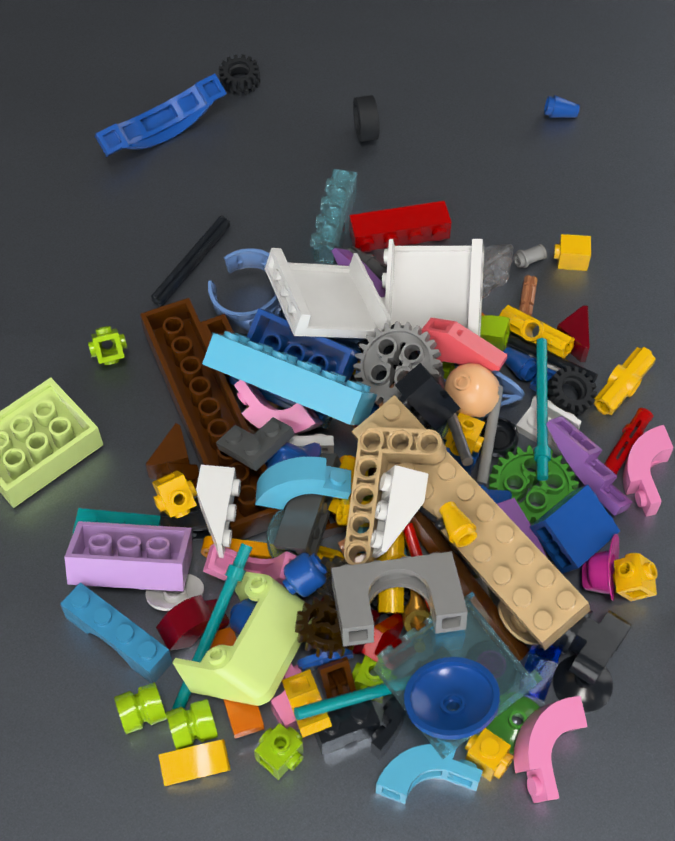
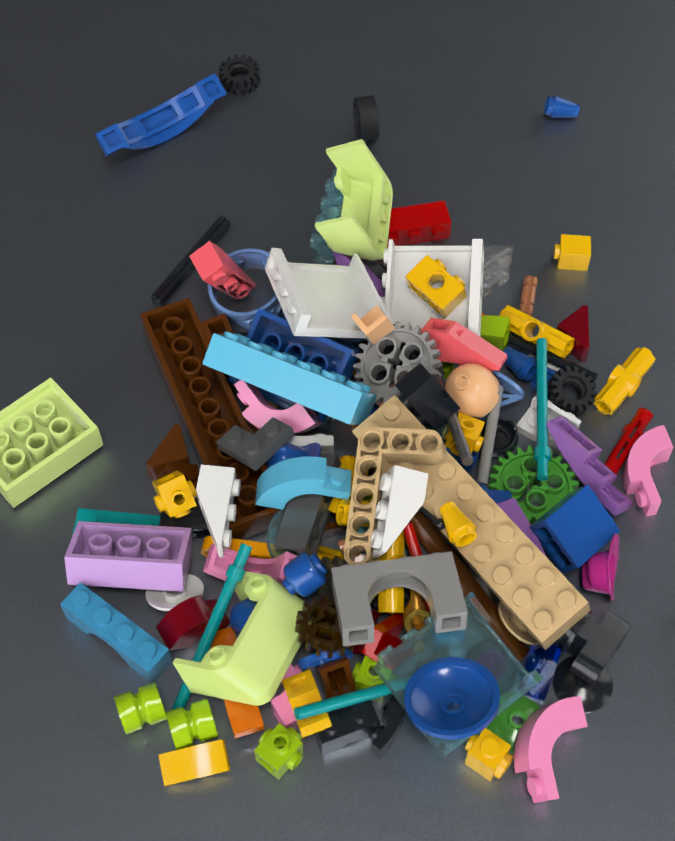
(107, 355): lime brick -> none
(221, 271): none -> coral slope
(365, 205): none -> yellowish green windscreen
(374, 324): none -> light nougat panel
(422, 764): medium azure arch -> none
(441, 299): none -> yellow brick
(525, 257): light grey pin -> none
(635, 577): yellow brick -> none

